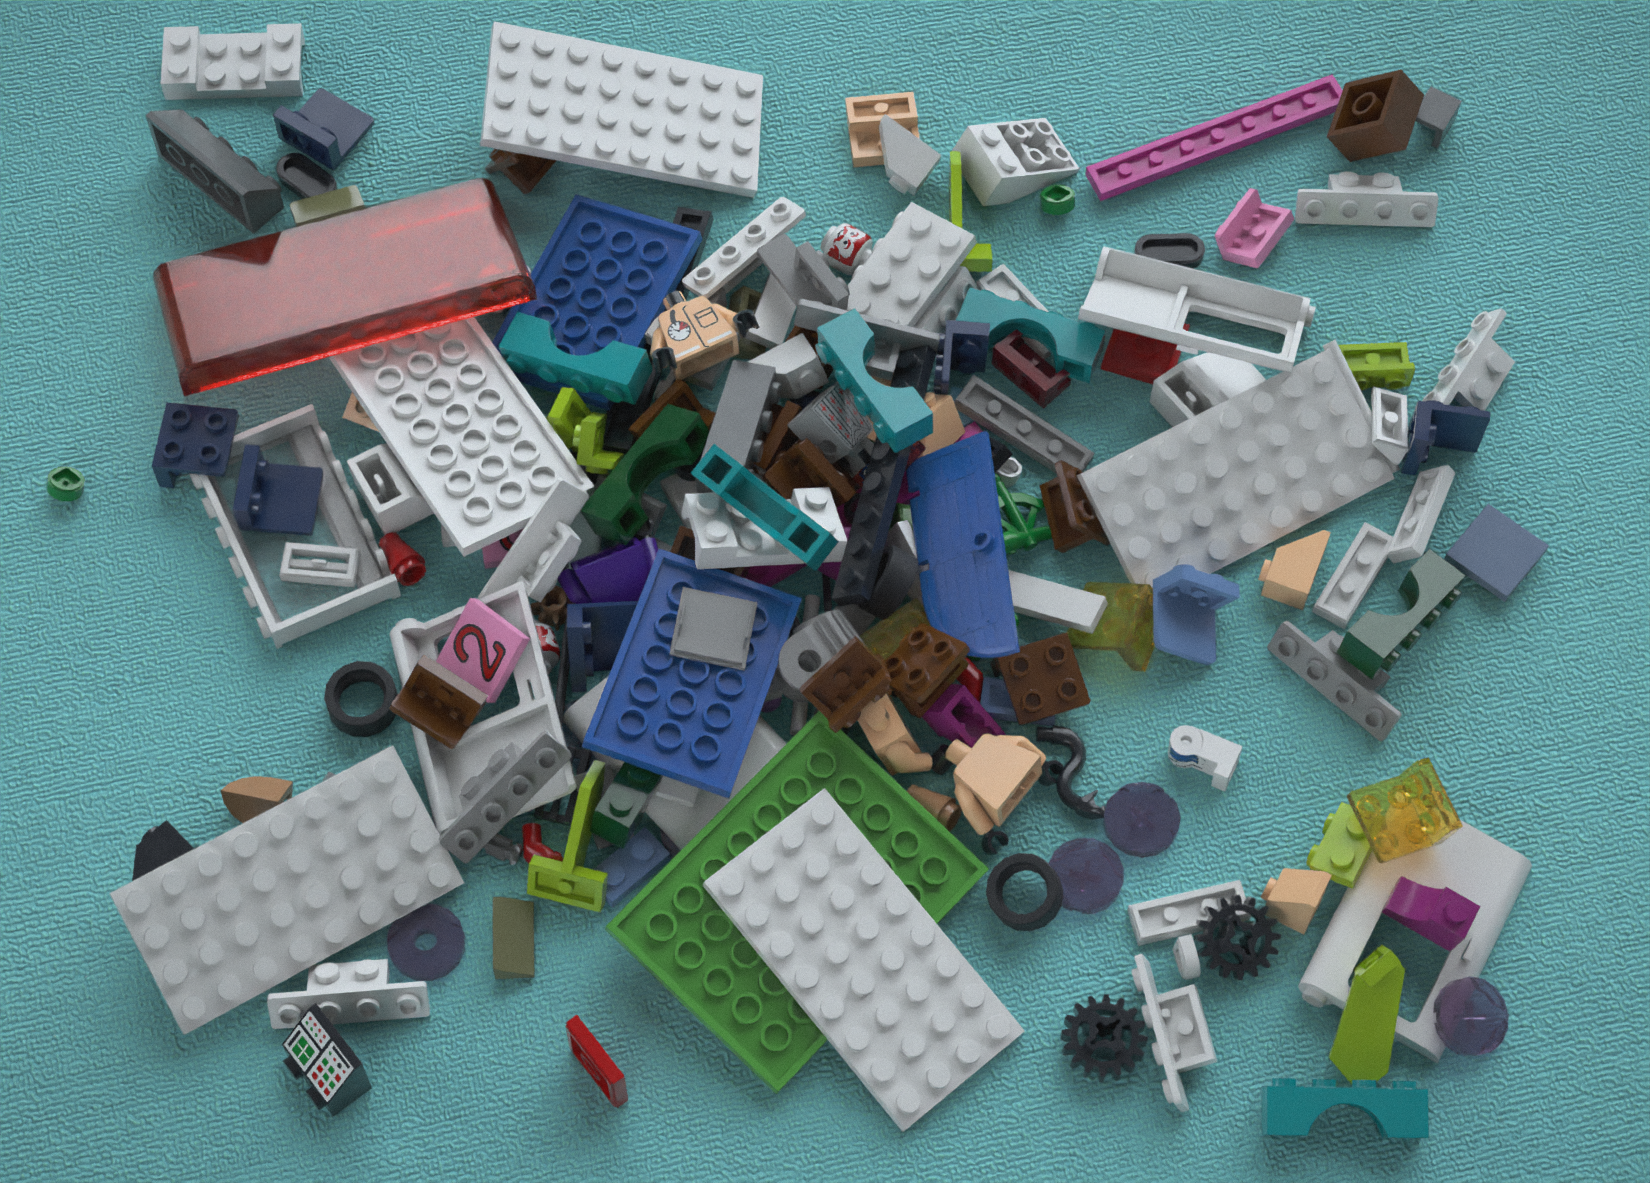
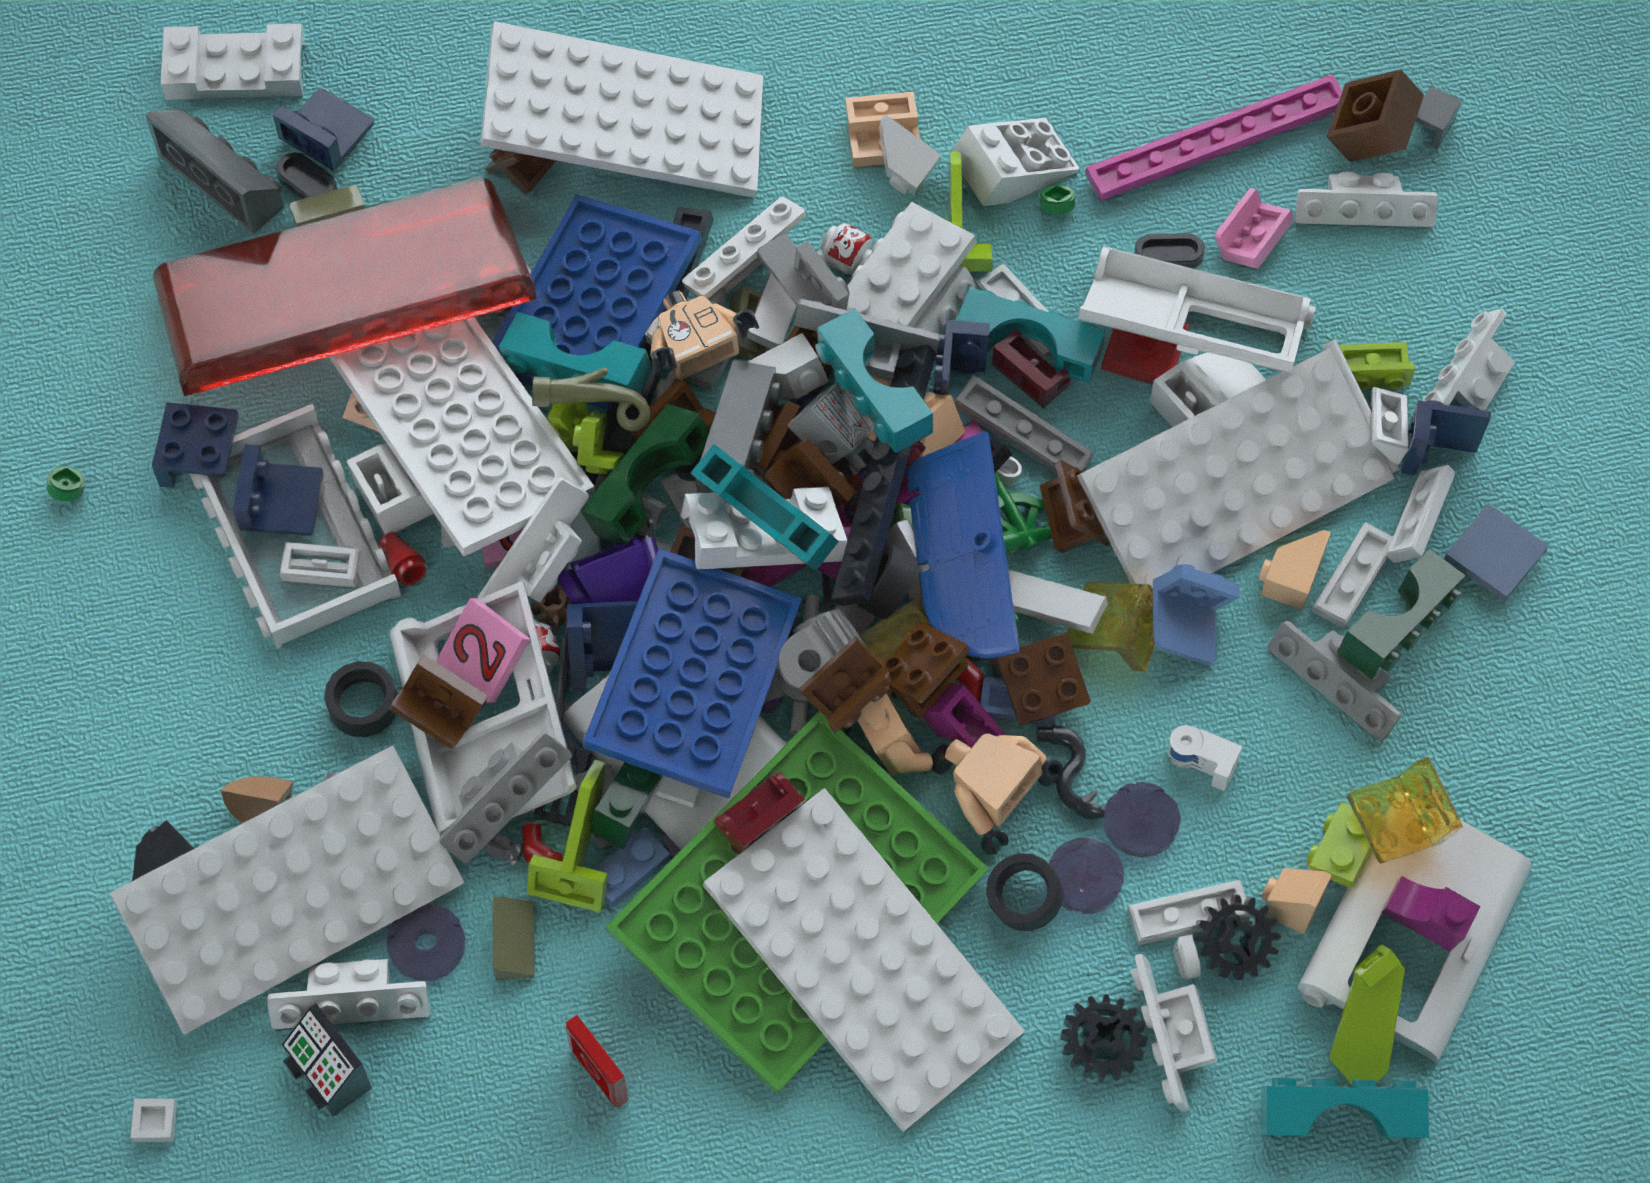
(153, 1120): none -> white tile
(586, 389): none -> olive plant
(713, 628): light grey piece -> none
(759, 812): none -> dark red hinge
(938, 805): medium nougat cone -> none
(1470, 1016): clear purple tile -> none

